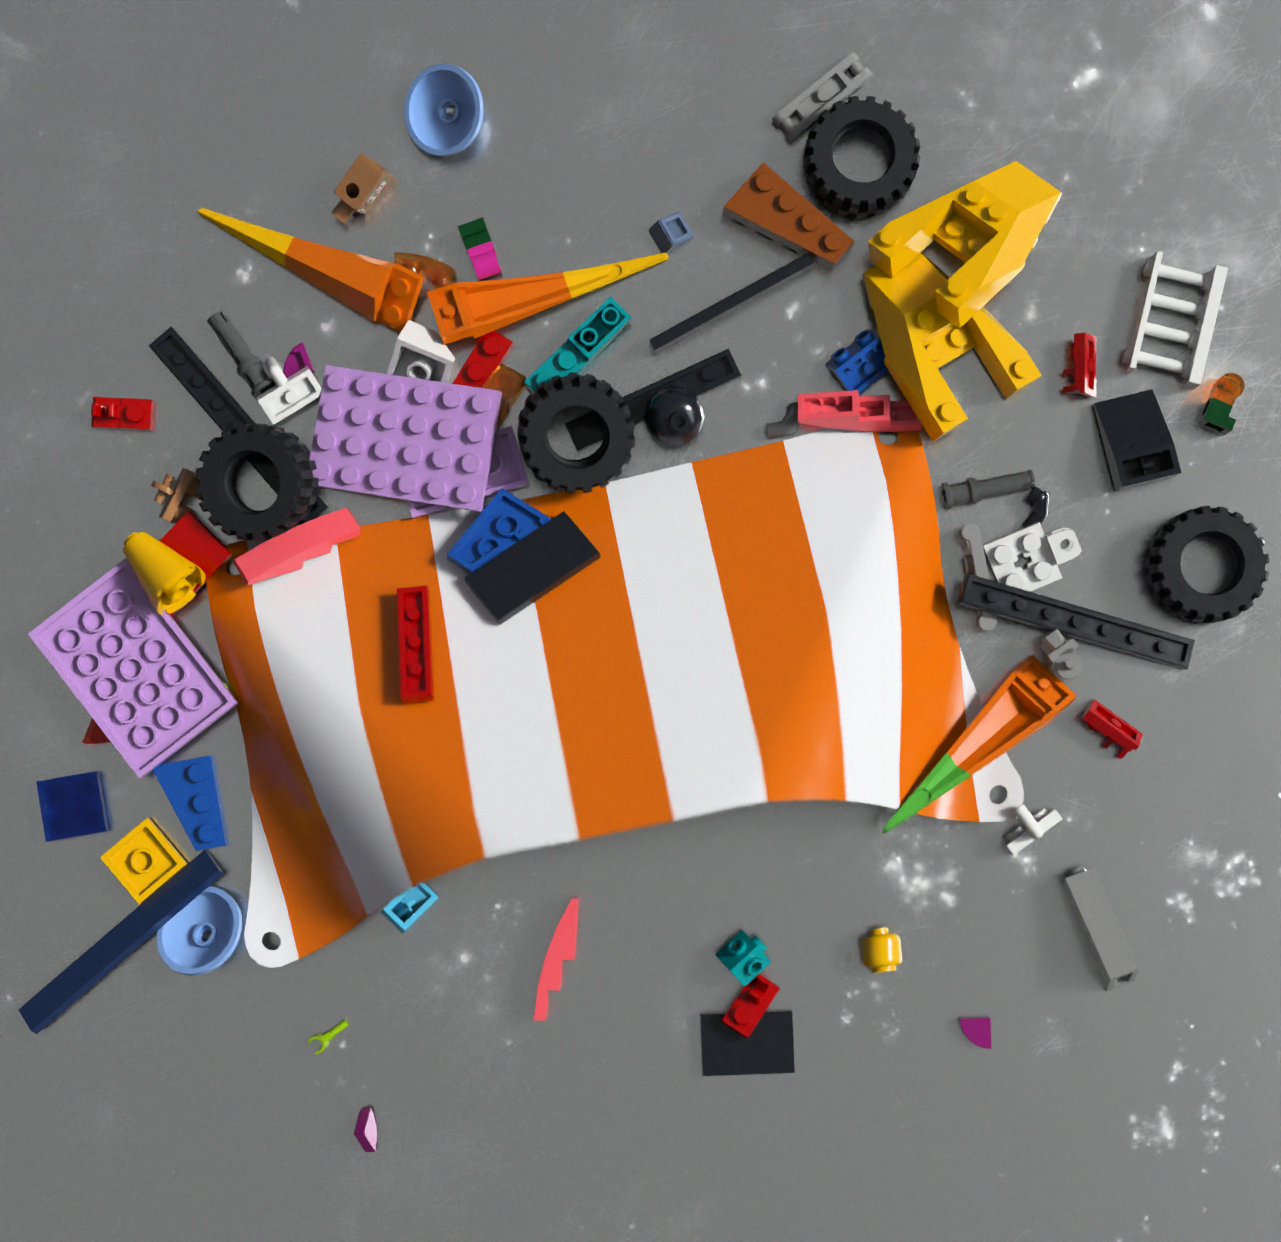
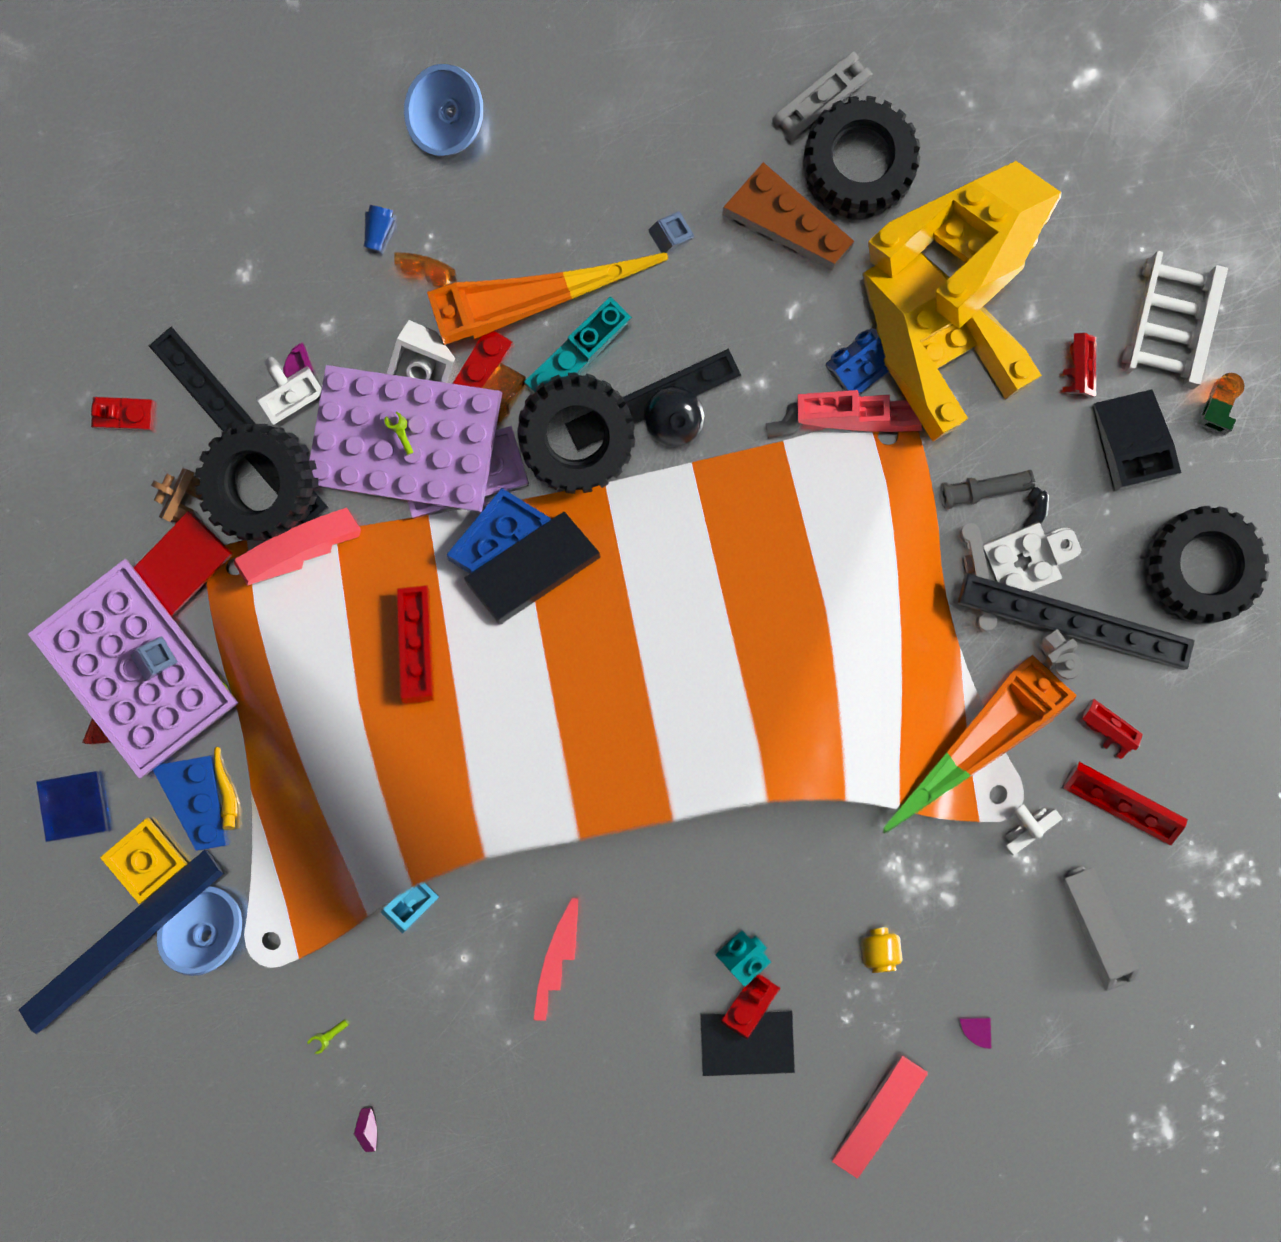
(153, 658): none -> sand blue slope
(162, 572): yellow cone -> none
(228, 798): none -> yellow animal
(247, 365): dark grey pin -> none
(366, 284): orange plate -> none
(370, 180): medium nougat torso -> none
(377, 225): none -> blue cone
(399, 429): none -> lime hand
(480, 248): leg -> none
(730, 304): black tile -> none
(879, 1116): none -> coral slope
(1125, 803): none -> red plate

